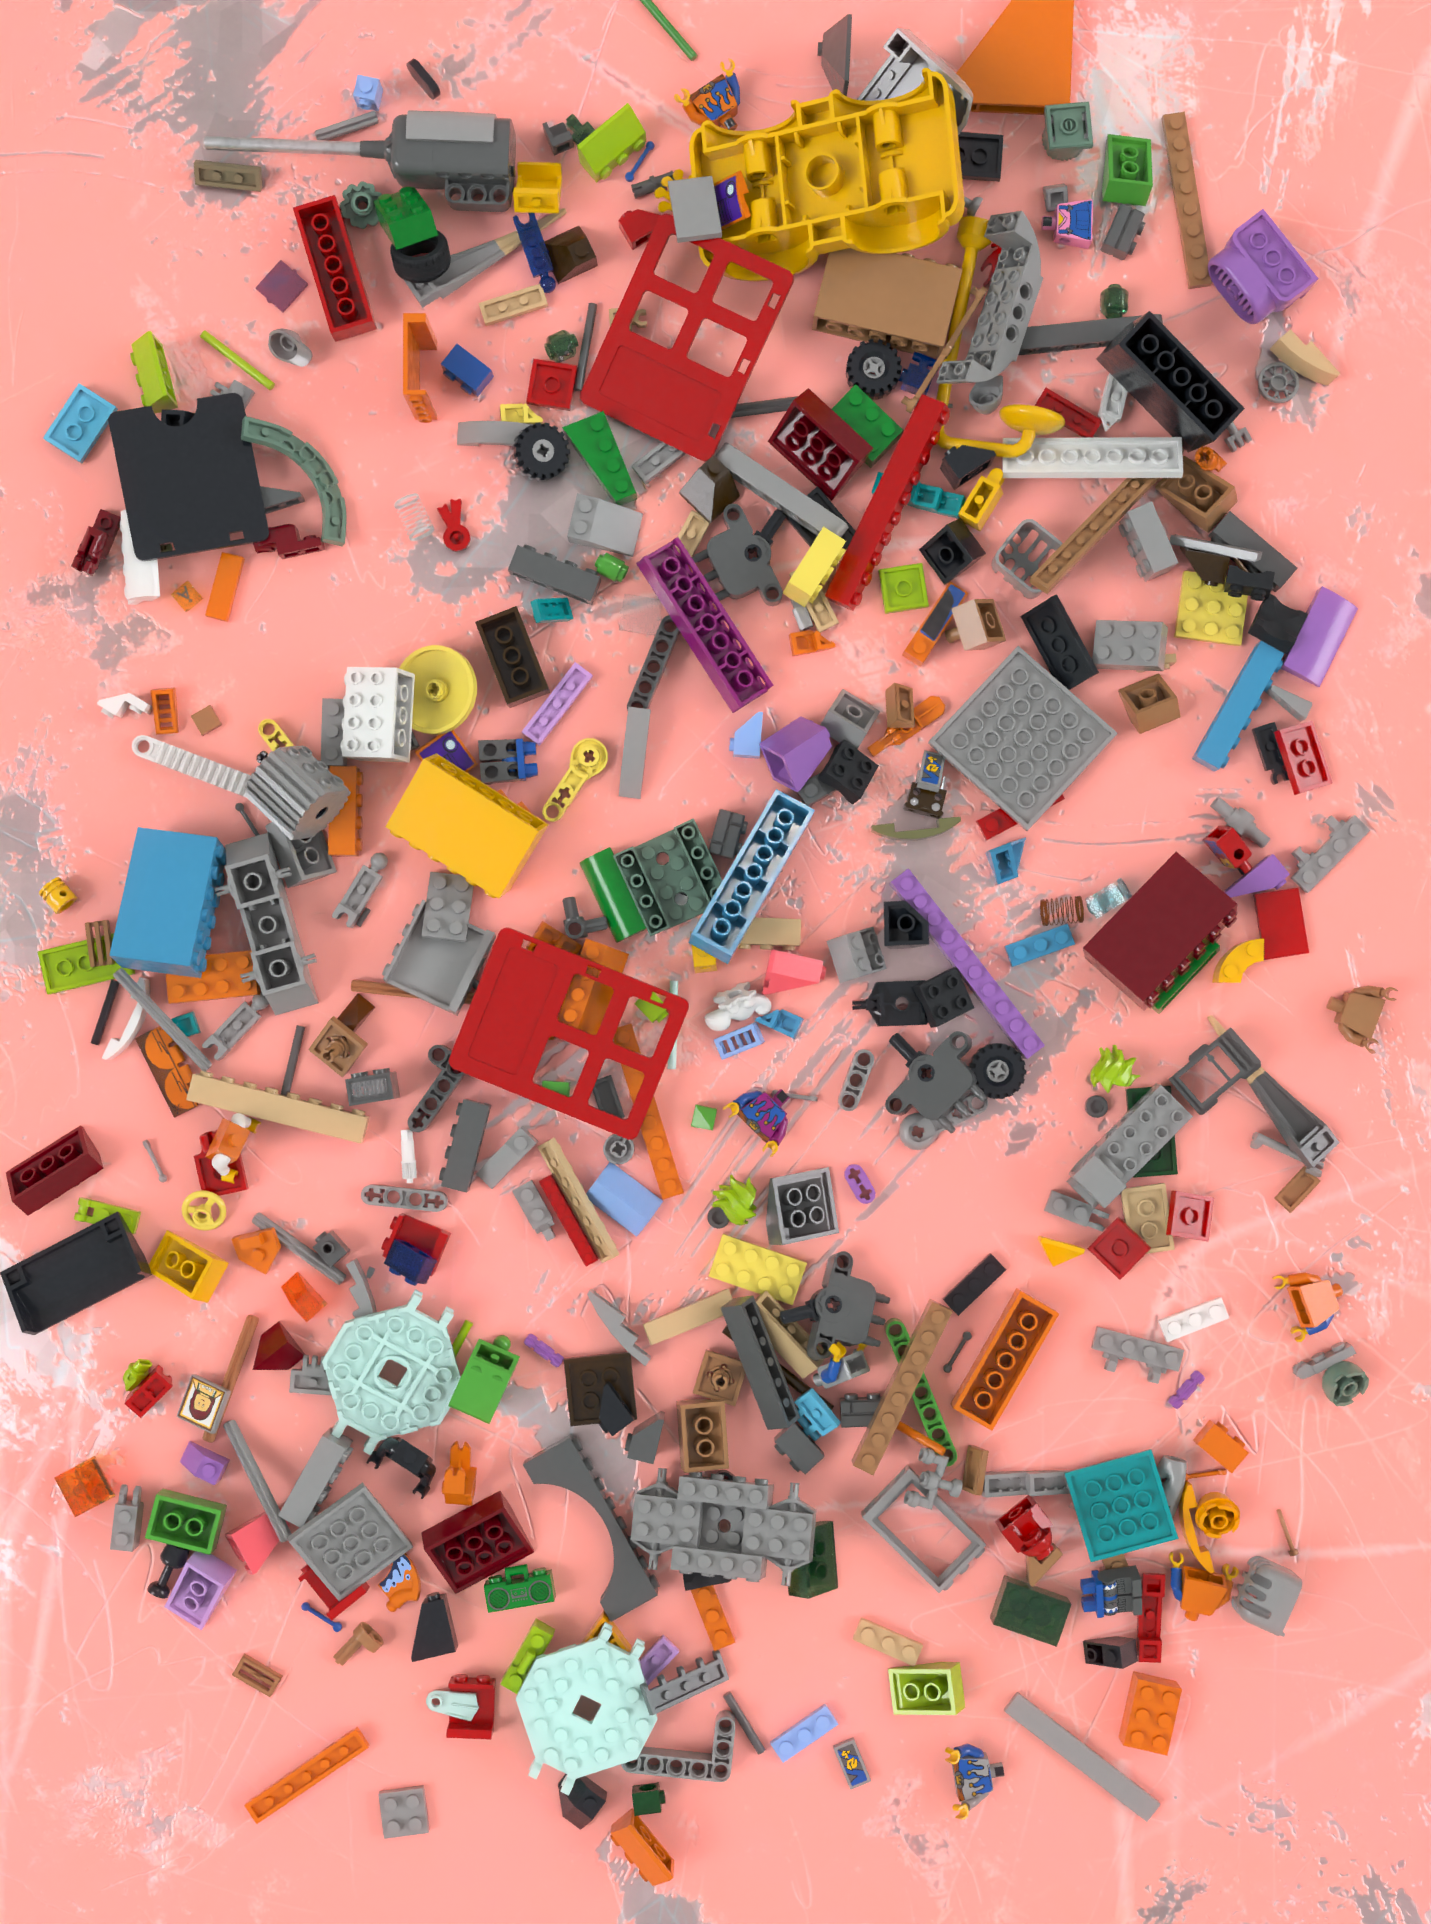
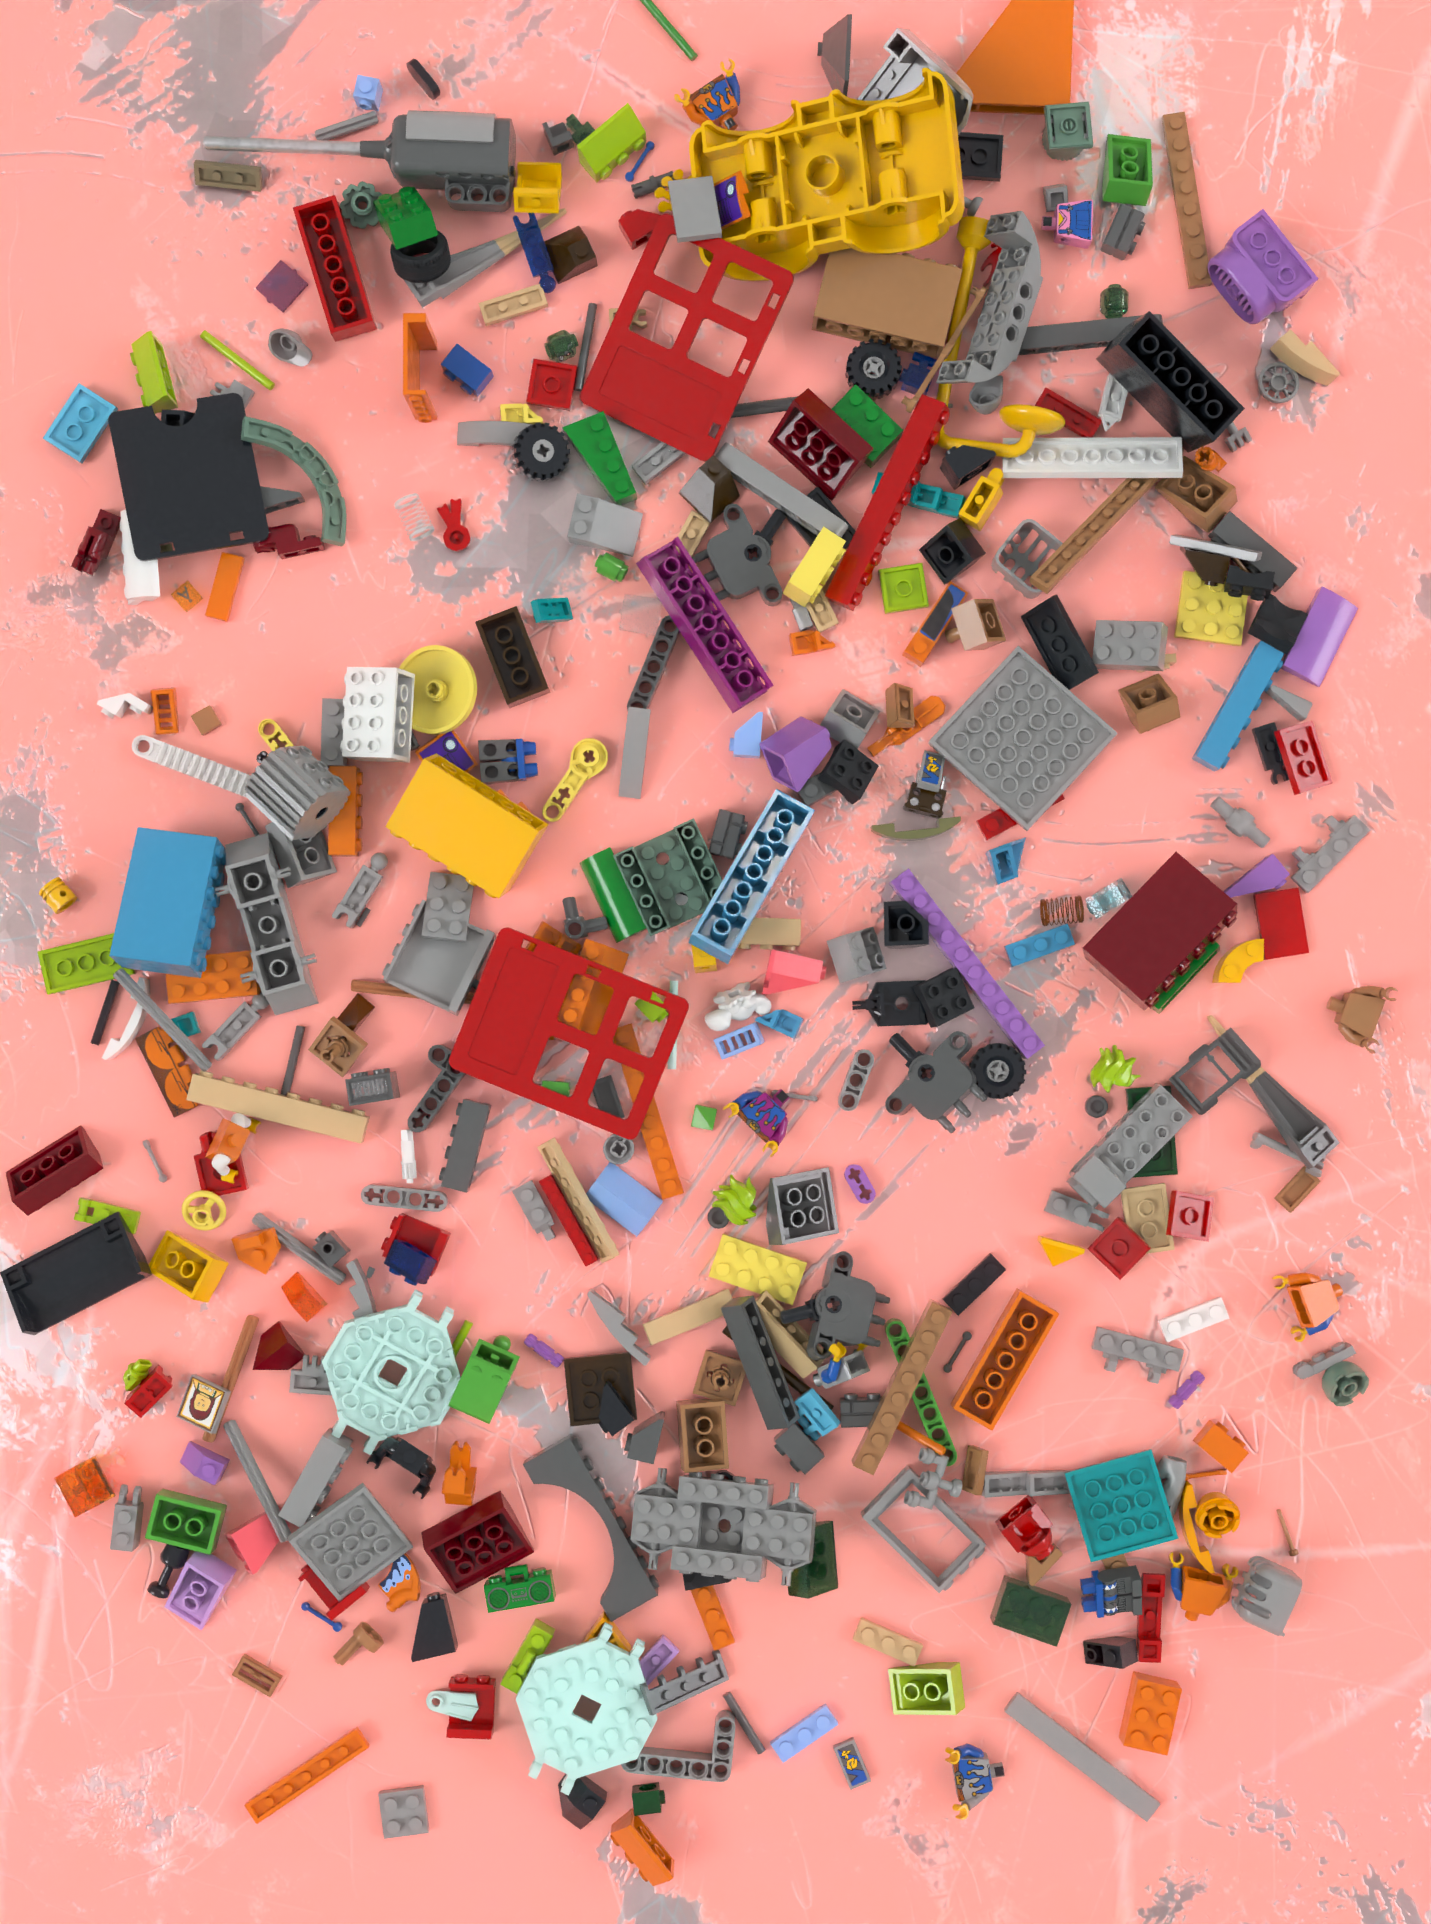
(90, 942): medium nougat tile -> none
(507, 1157): light grey slope -> none
(554, 574): dark grey brick -> none
(557, 704): lavender plate -> none
(931, 1127): light grey beam -> none
(1147, 542): light grey brick -> none
(1229, 848): red torso -> none

